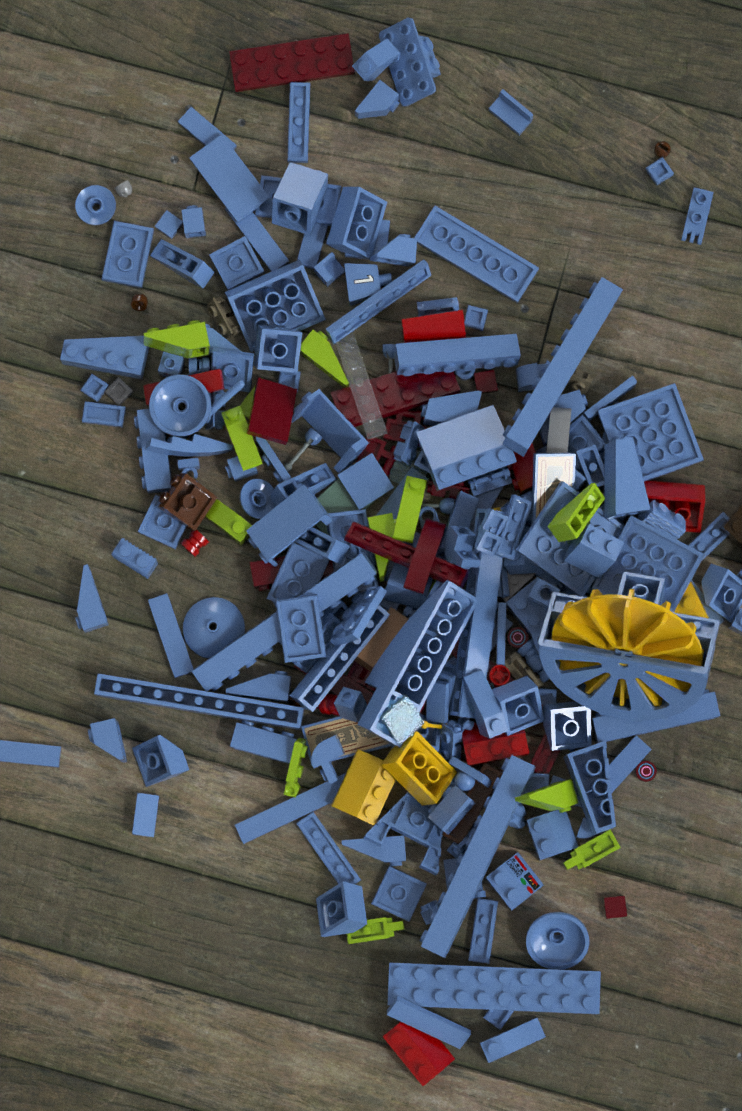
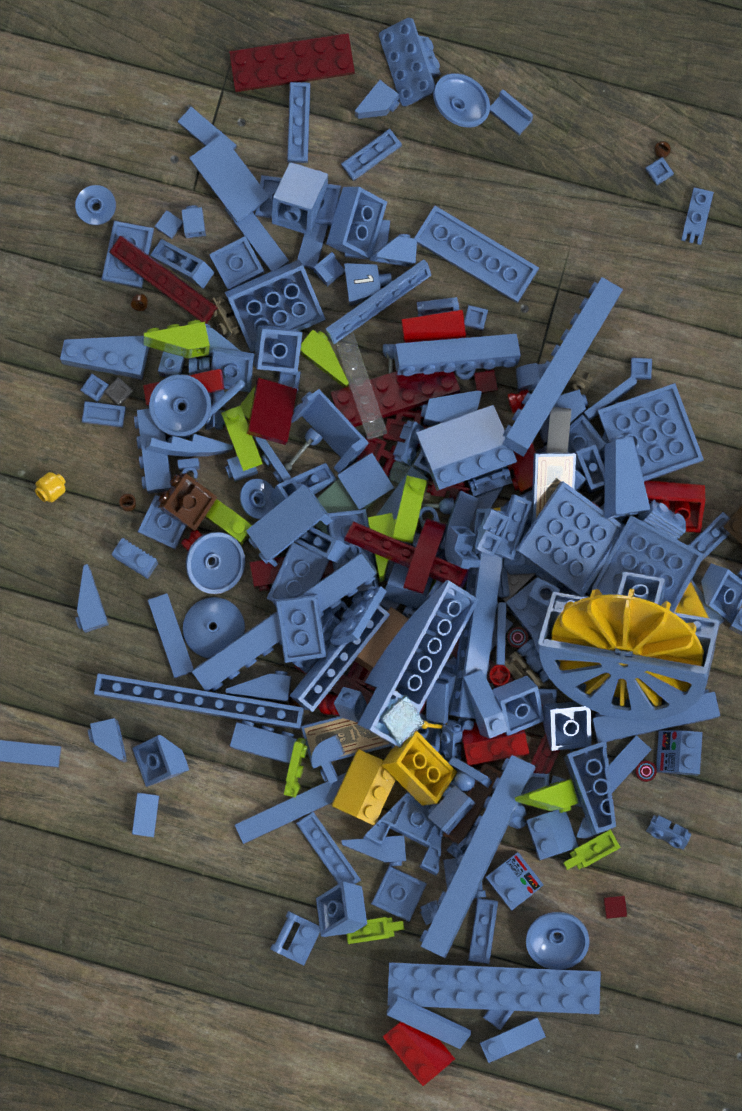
(50, 487): none -> yellow head
(124, 189): light grey hinge -> none
(127, 499): none -> reddish brown hinge
(163, 279): none -> dark red tile
(226, 565): none -> medium blue dish
(303, 939): none -> medium blue plate
(371, 154): none -> medium blue tile
(376, 60): medium blue slope -> none
(461, 100): none -> medium blue dish
(515, 400): none -> red wheel
(576, 514): lime slope -> none
(593, 551): medium blue slope -> none
(641, 368): none -> medium blue tile
(676, 837): none -> medium blue hinge
(679, 752): none -> medium blue slope

